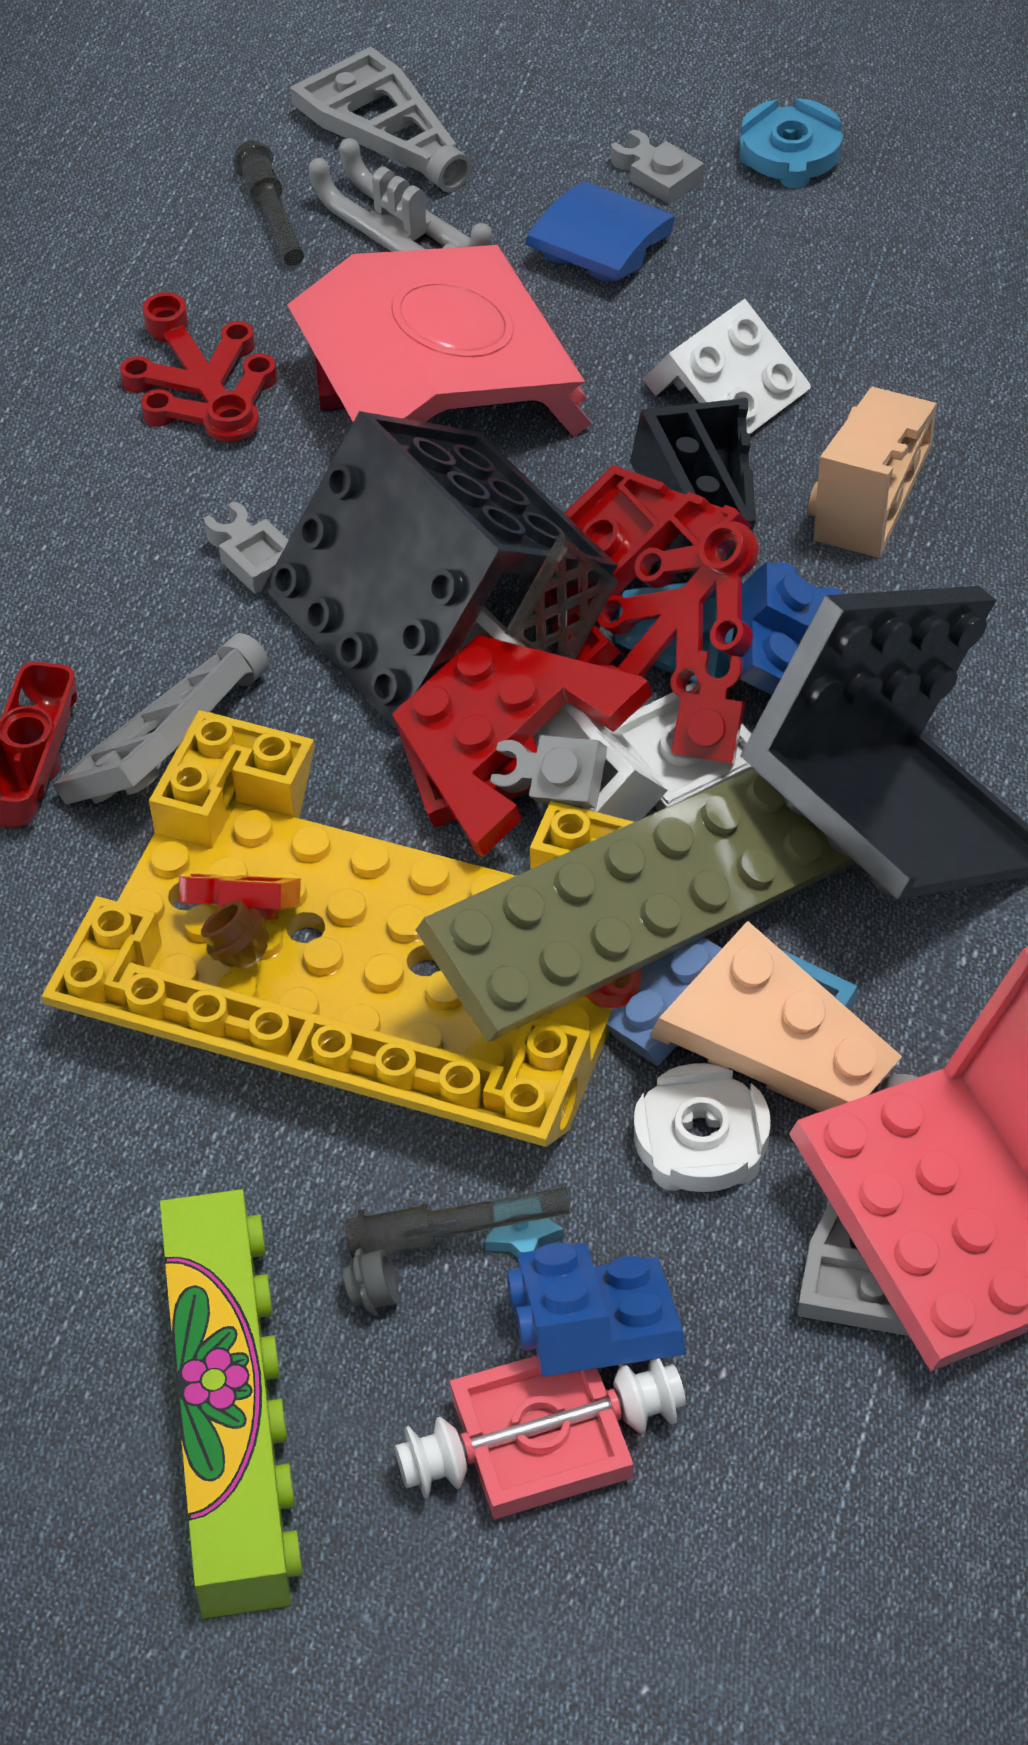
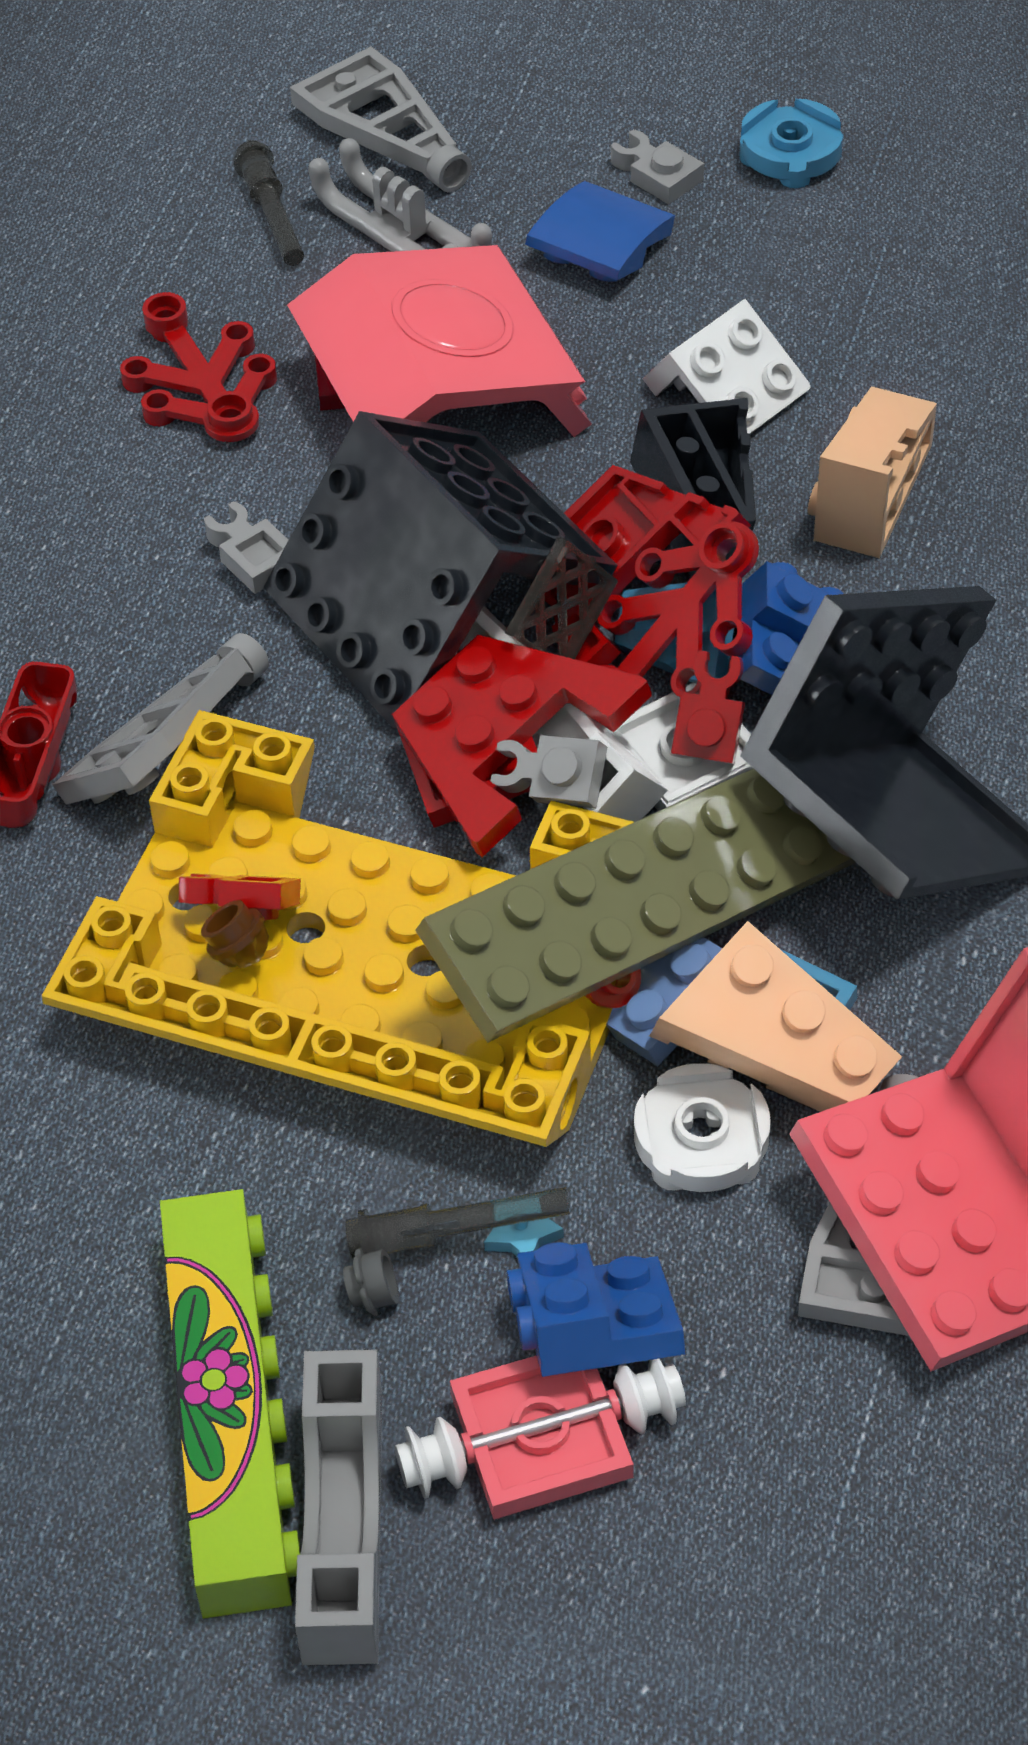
(341, 1510): none -> light grey arch

